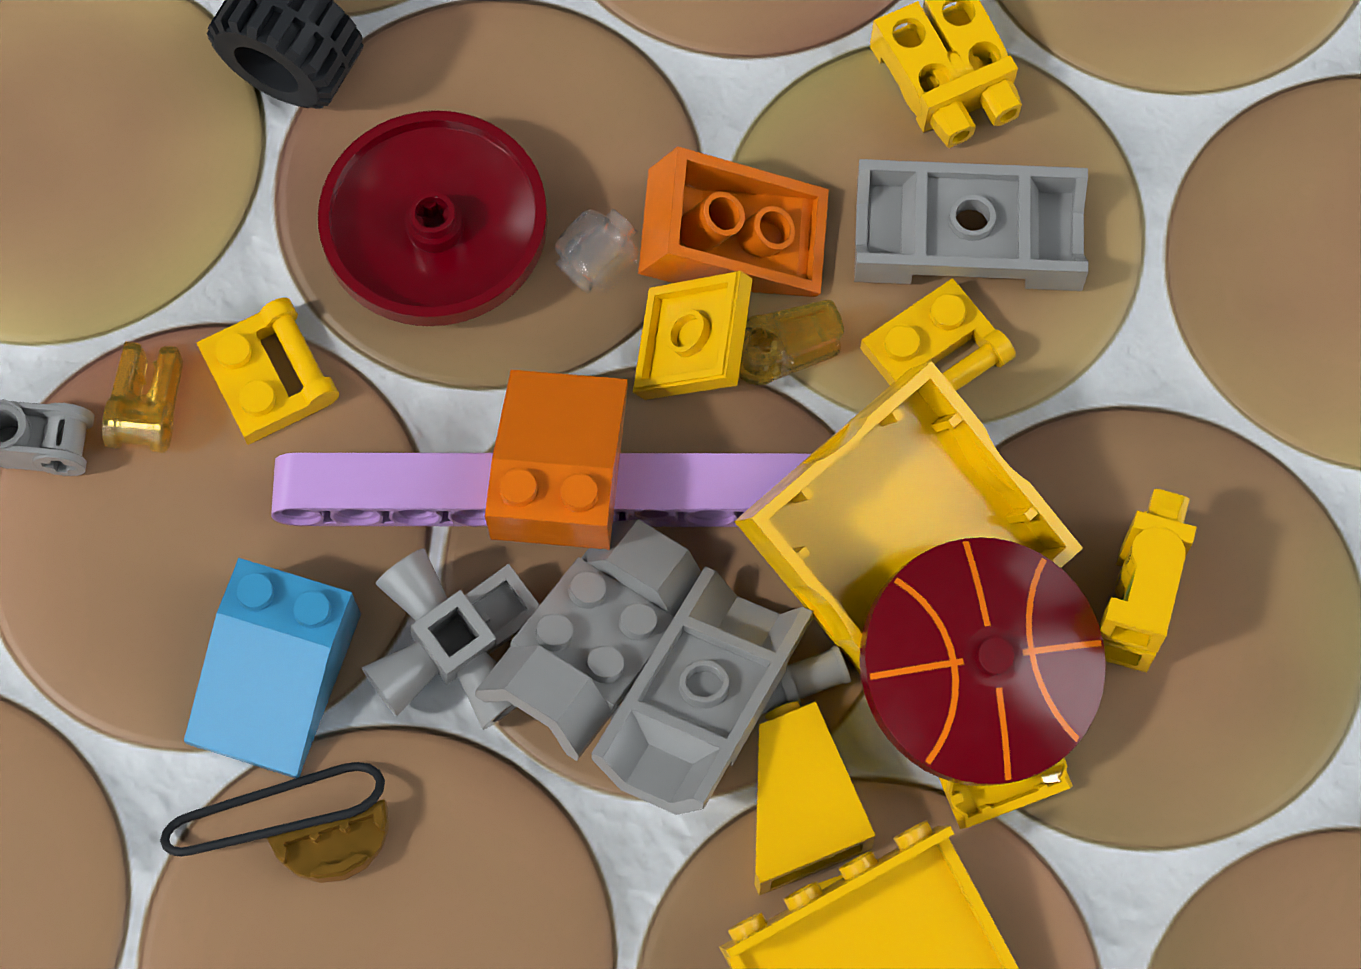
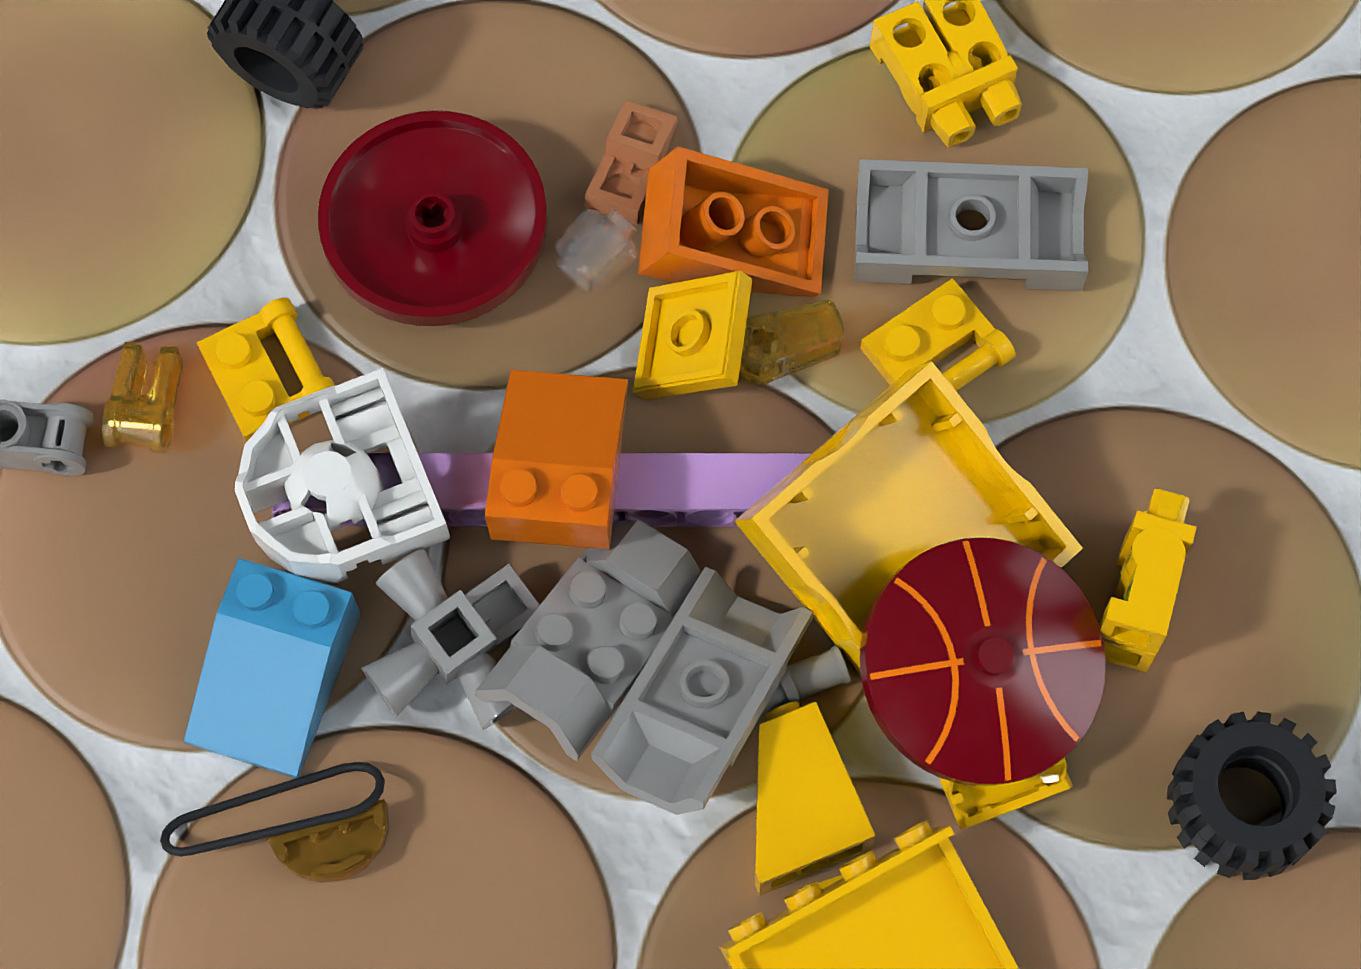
(360, 420): none -> white connector
(632, 147): none -> nougat slope
(1279, 757): none -> black tyre

